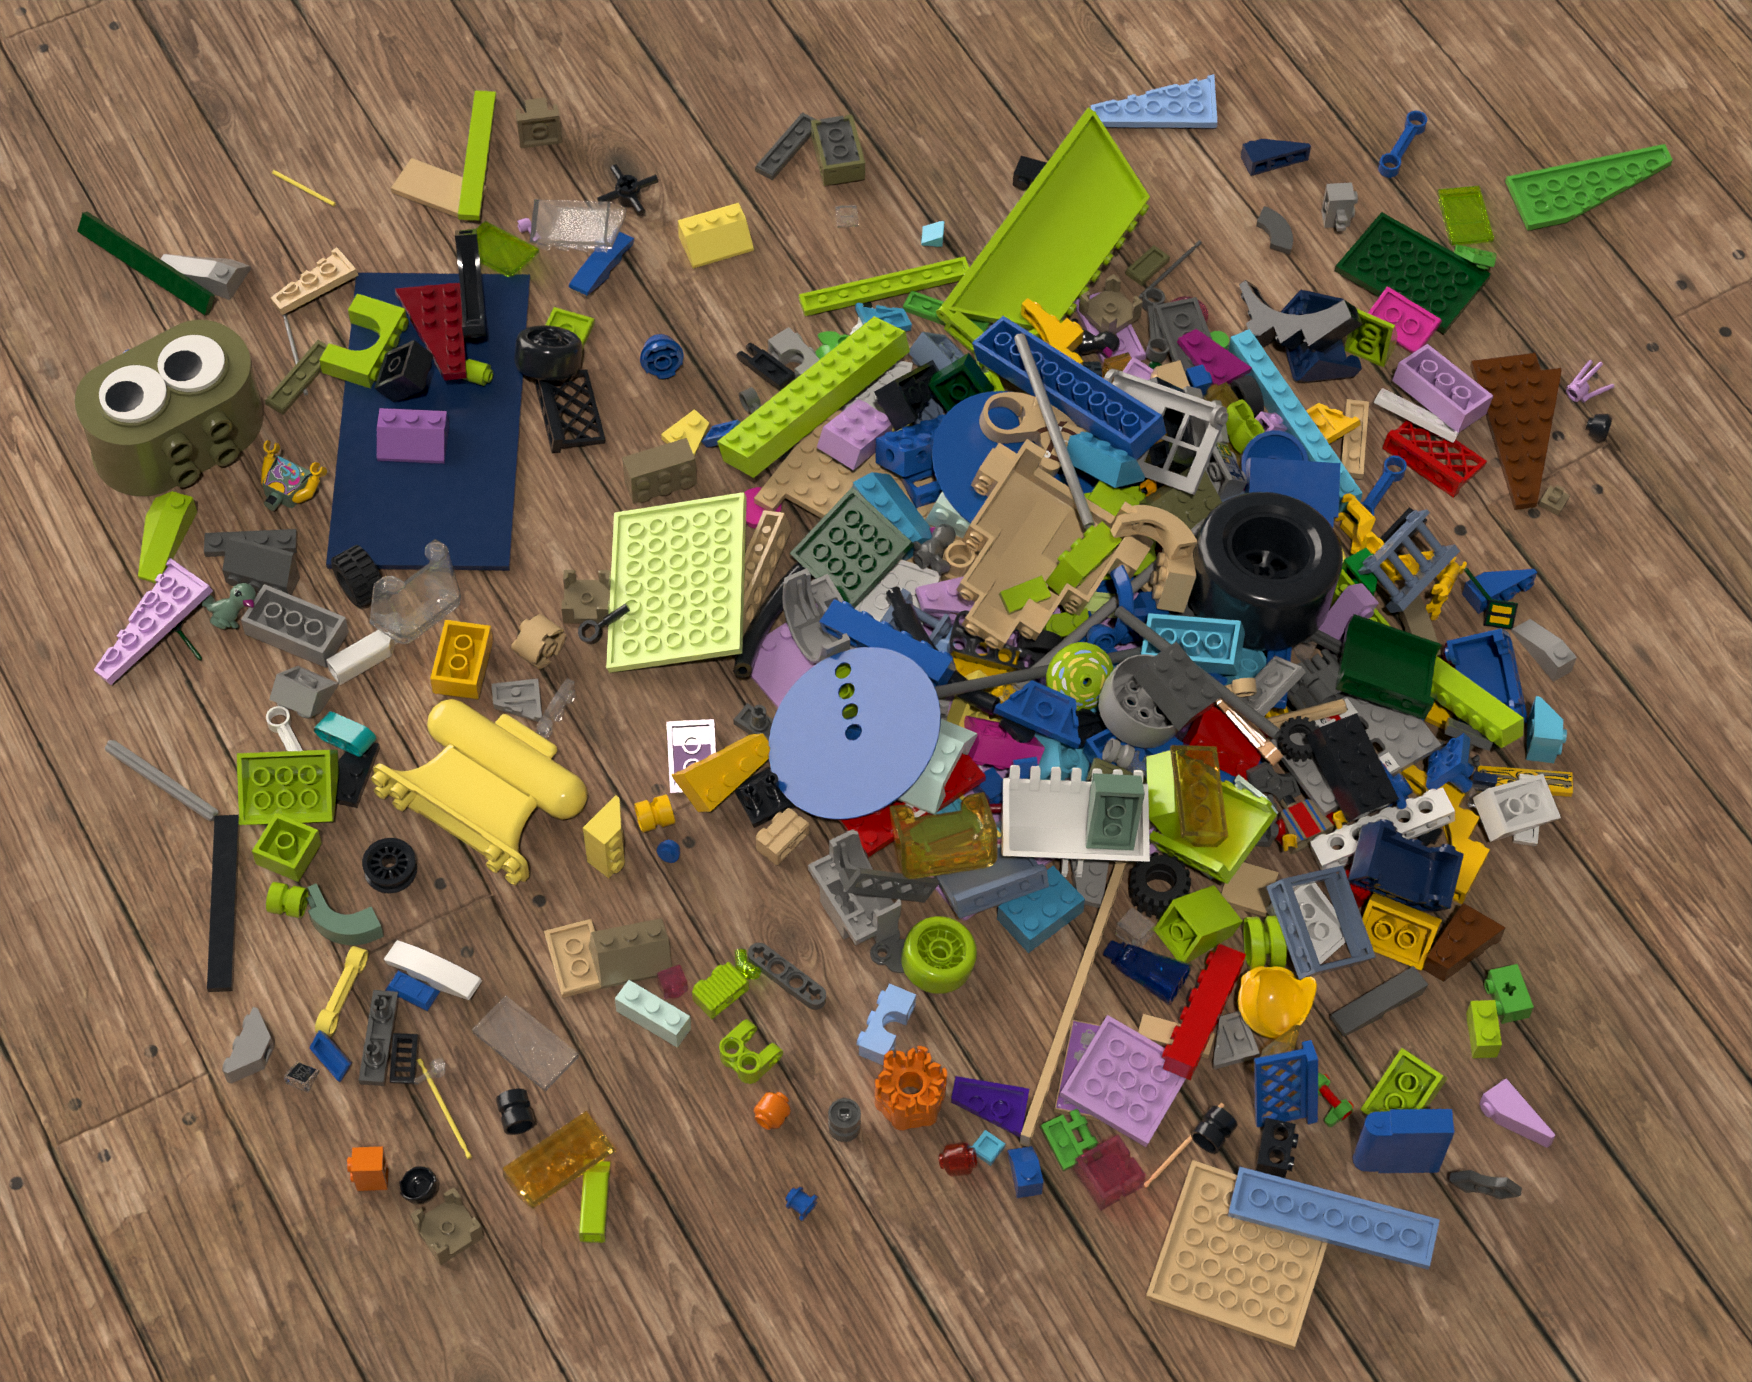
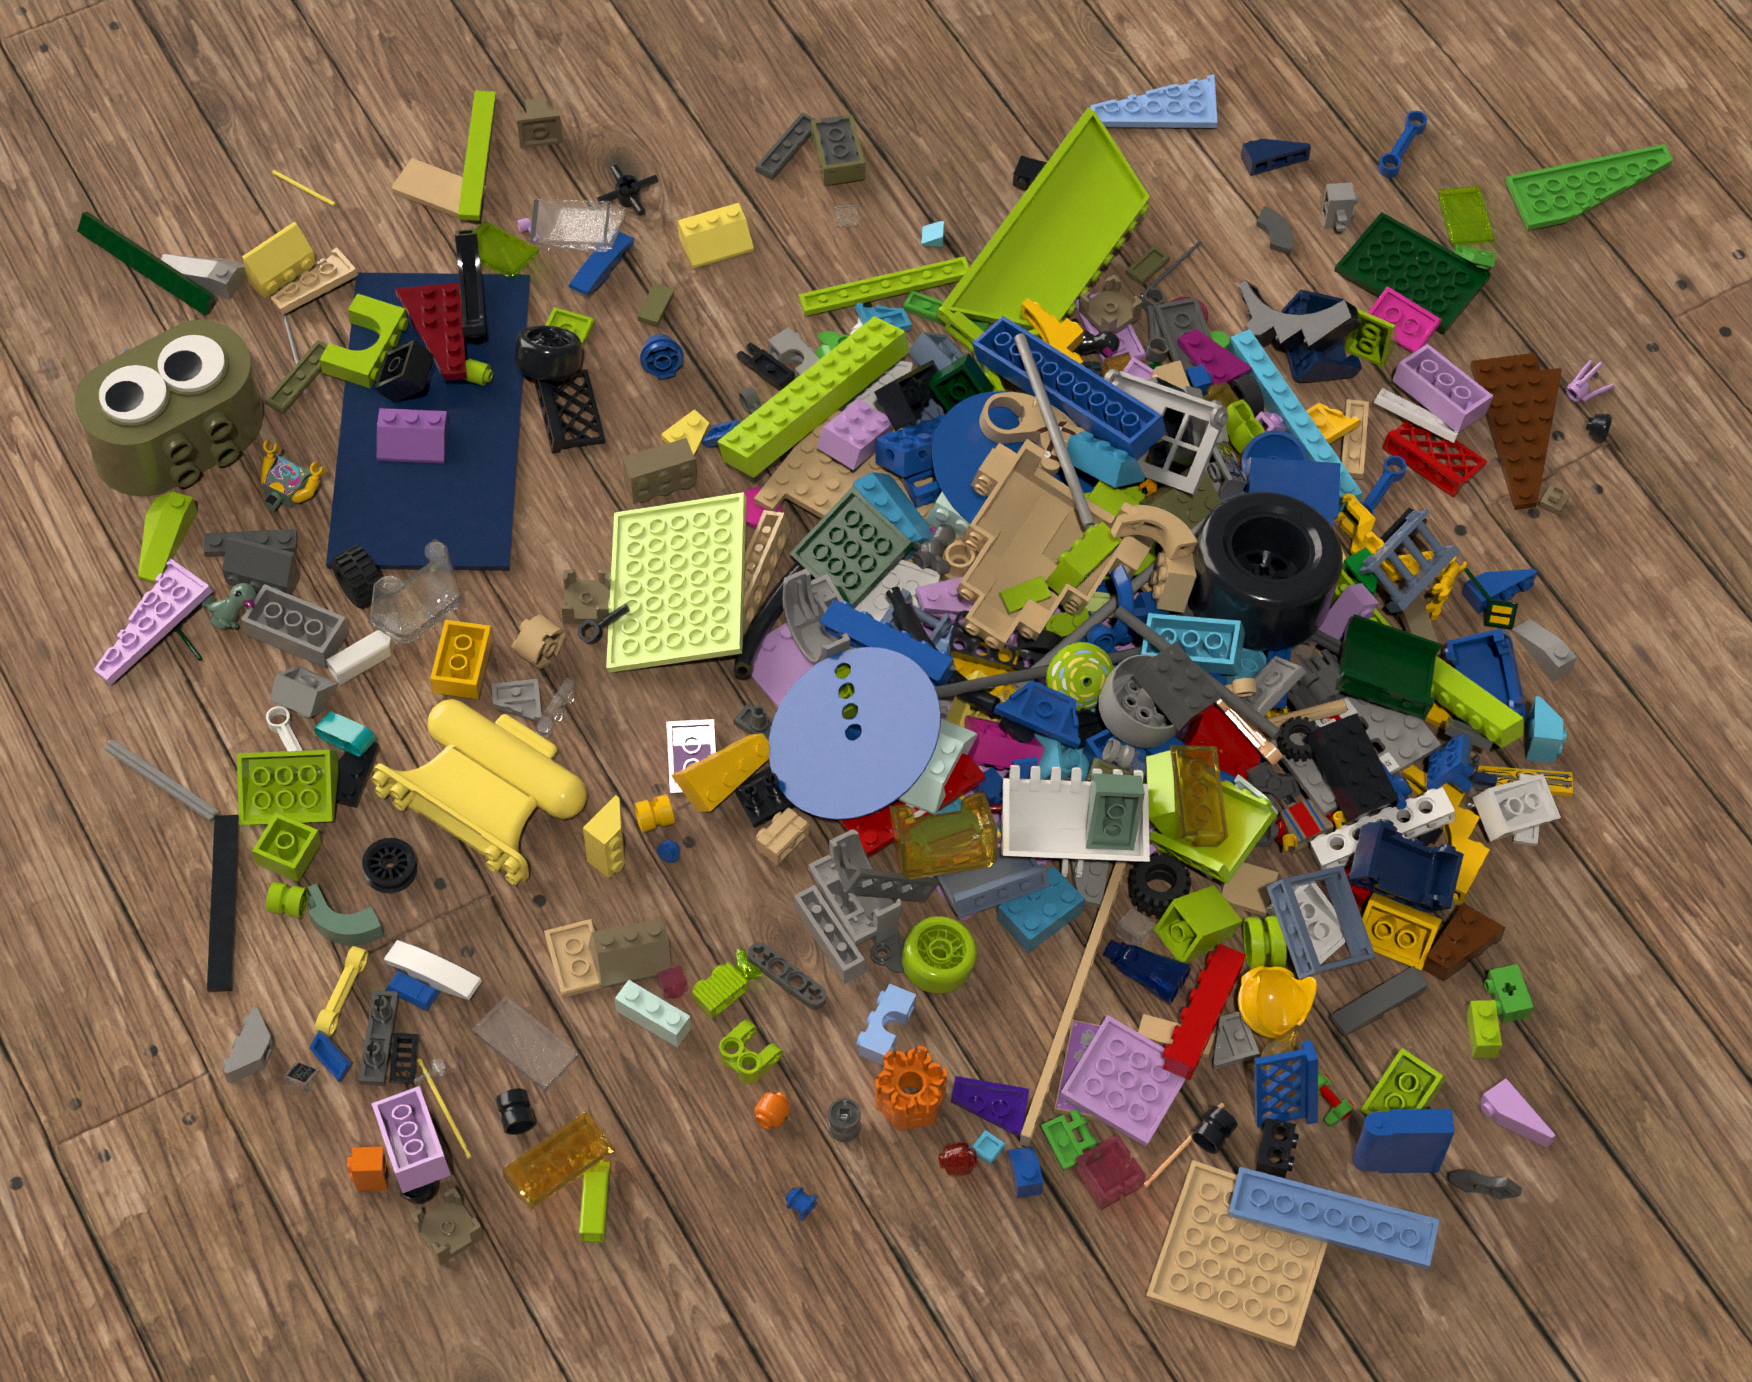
(278, 260): none -> light yellow slope
(411, 1139): none -> lavender brick
(655, 305): none -> olive tile
(829, 934): none -> light grey brick

